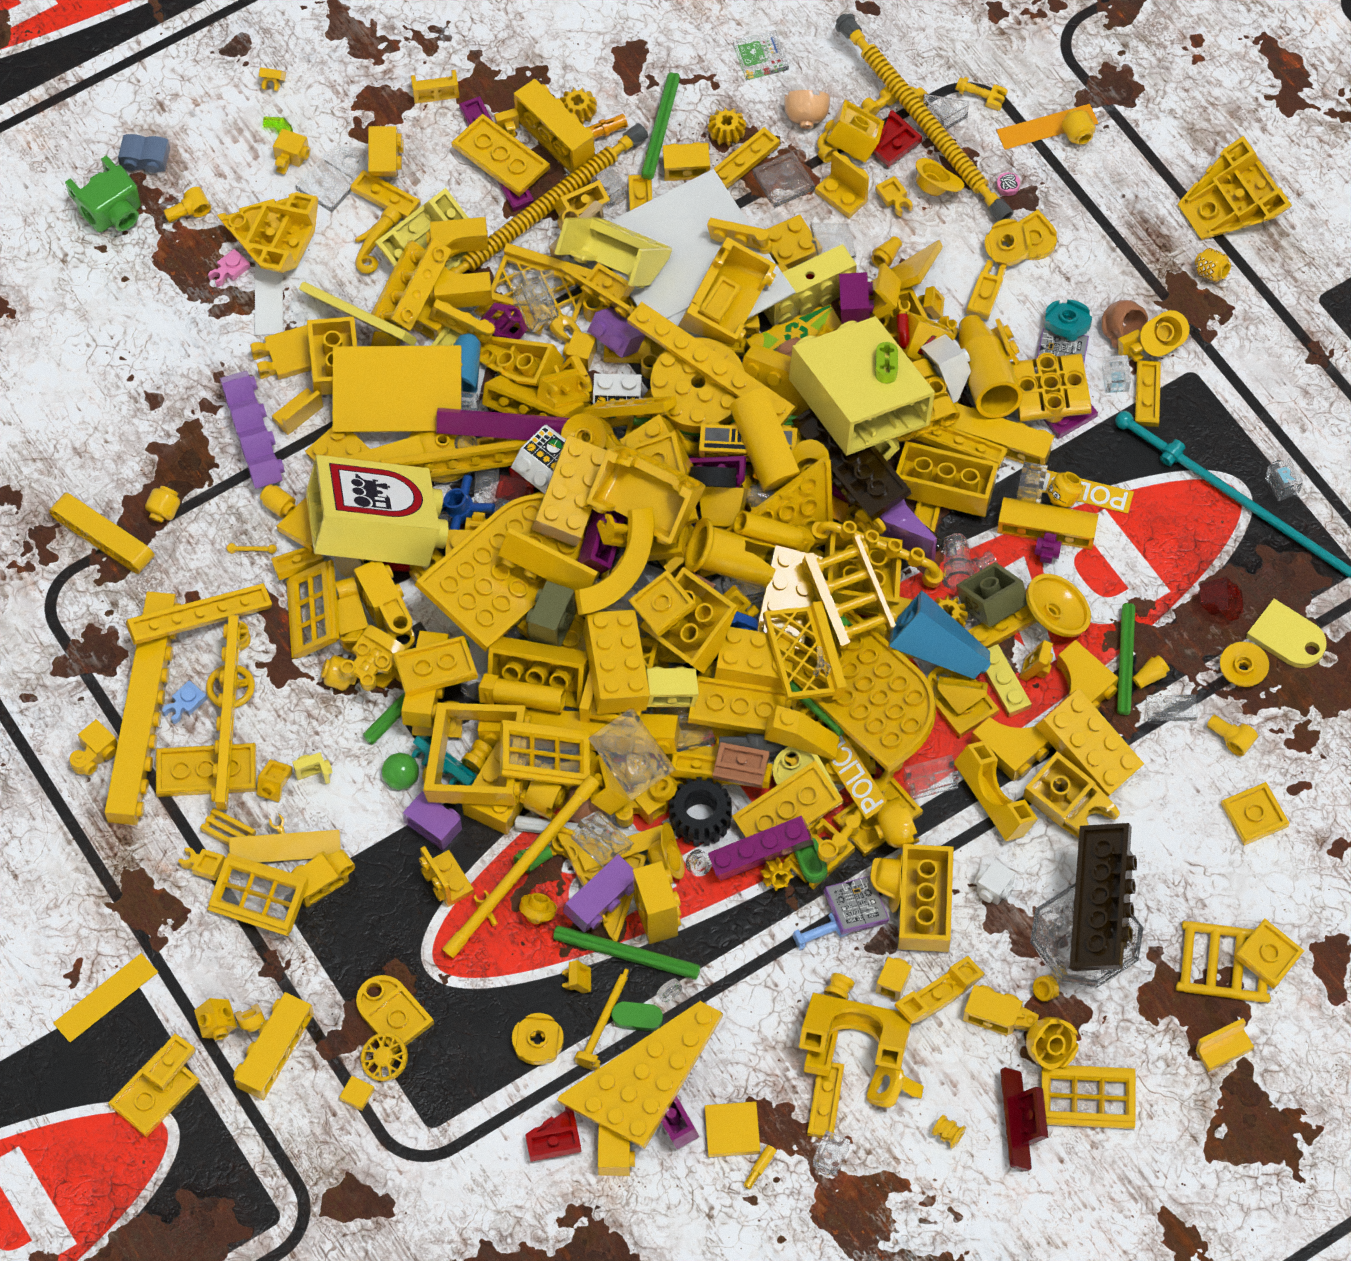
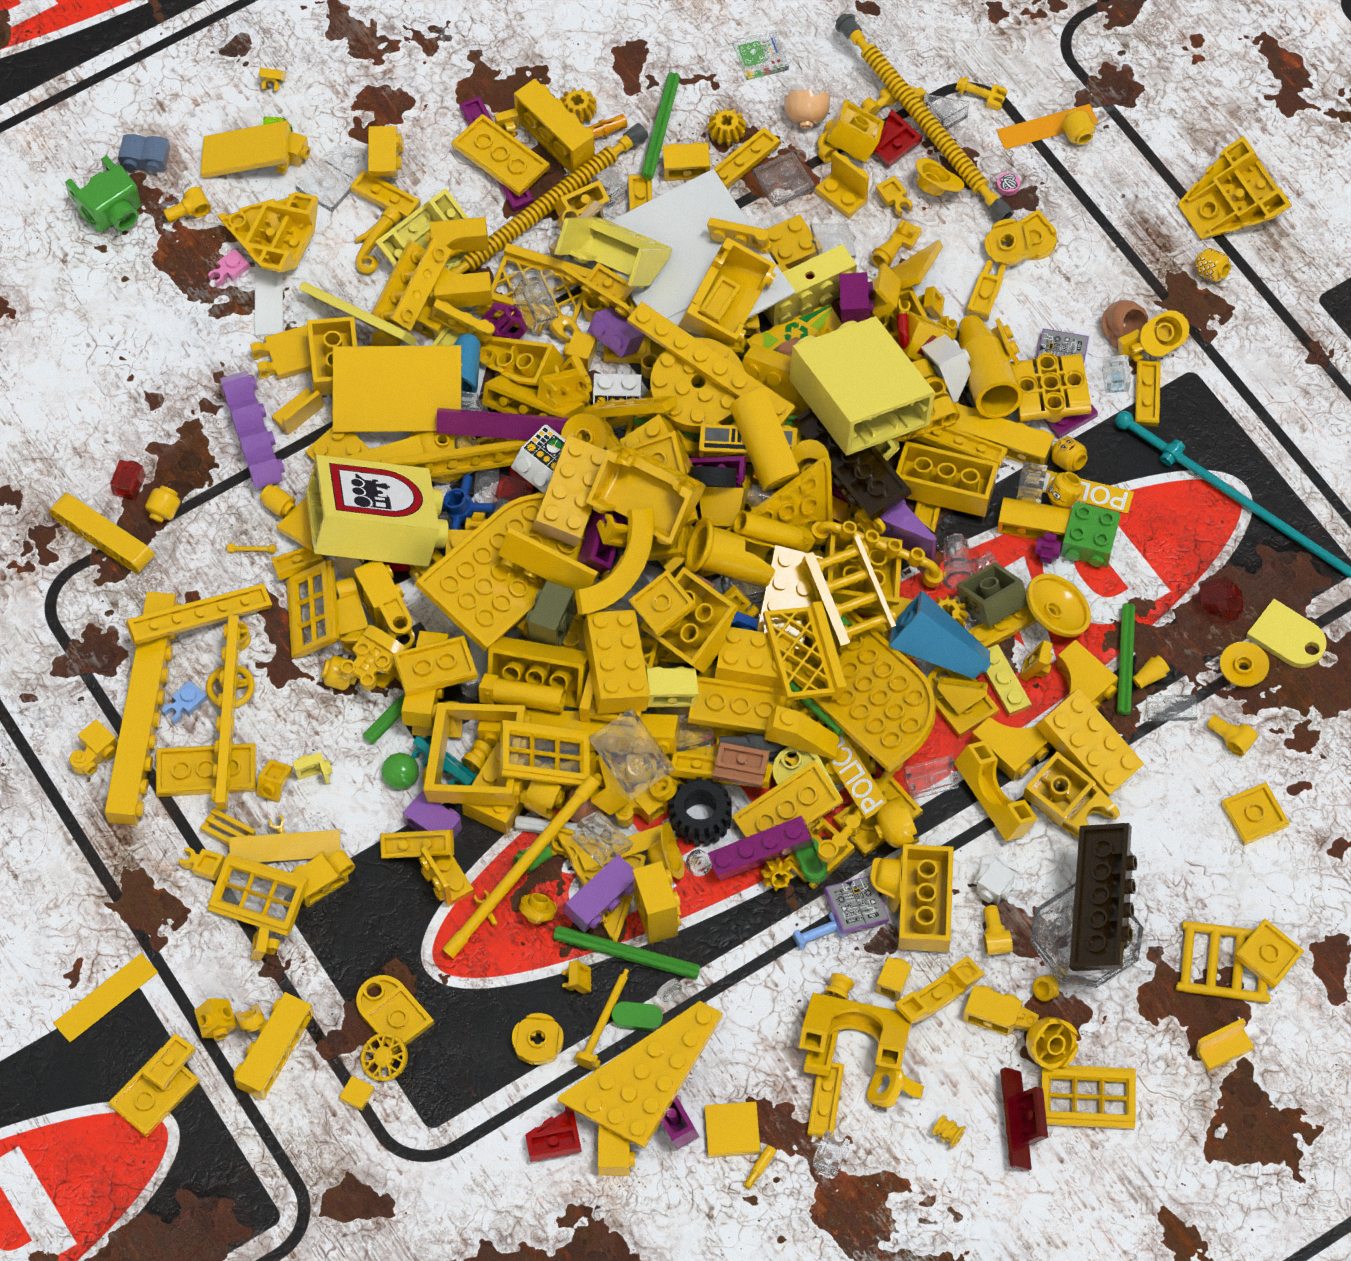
(127, 479): none -> clear red brick
(245, 149): none -> yellow tile
(263, 945): none -> yellow tile
(409, 843): none -> yellow tile
(435, 89): yellow hinge -> none
(821, 663): clear hand -> none
(890, 363): lime beam -> none
(907, 234): none -> yellow tile
(996, 938): none -> yellow pin
(1057, 319): teal plate -> none
(1069, 454): none -> yellow head
(1090, 534): none -> bright green bracket
(1283, 479): clear brick -> none

